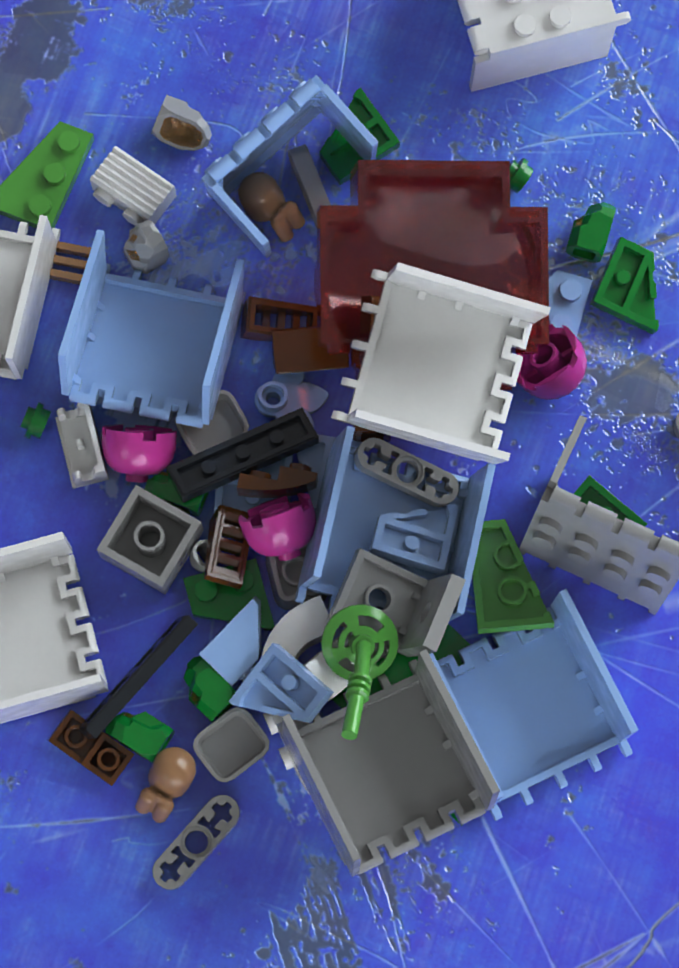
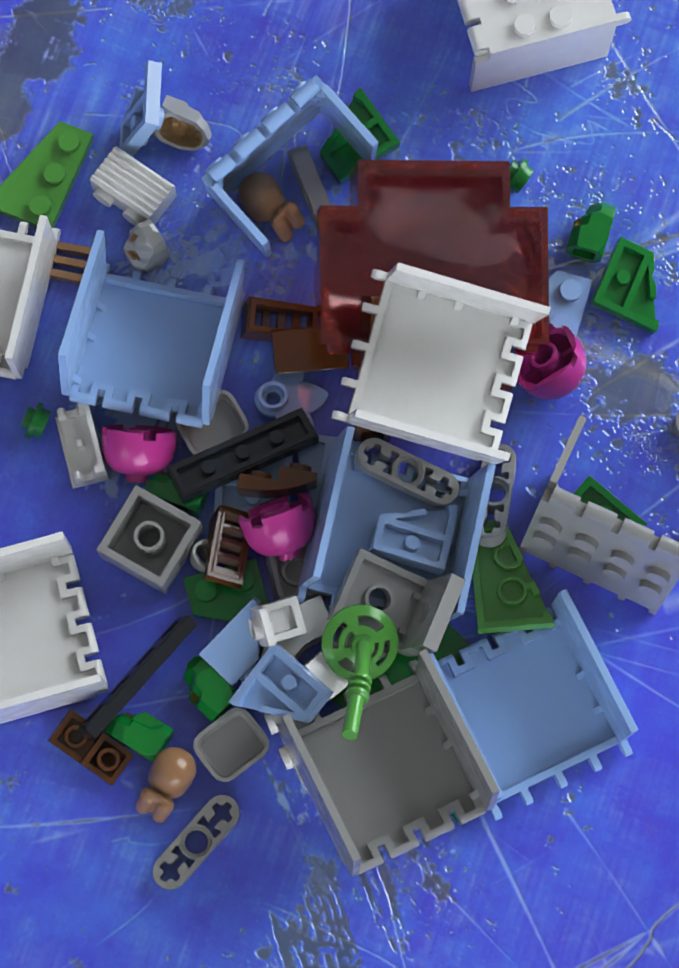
(143, 112): none -> light blue wing
(276, 621): none -> white bracket
(502, 508): none -> light grey beam

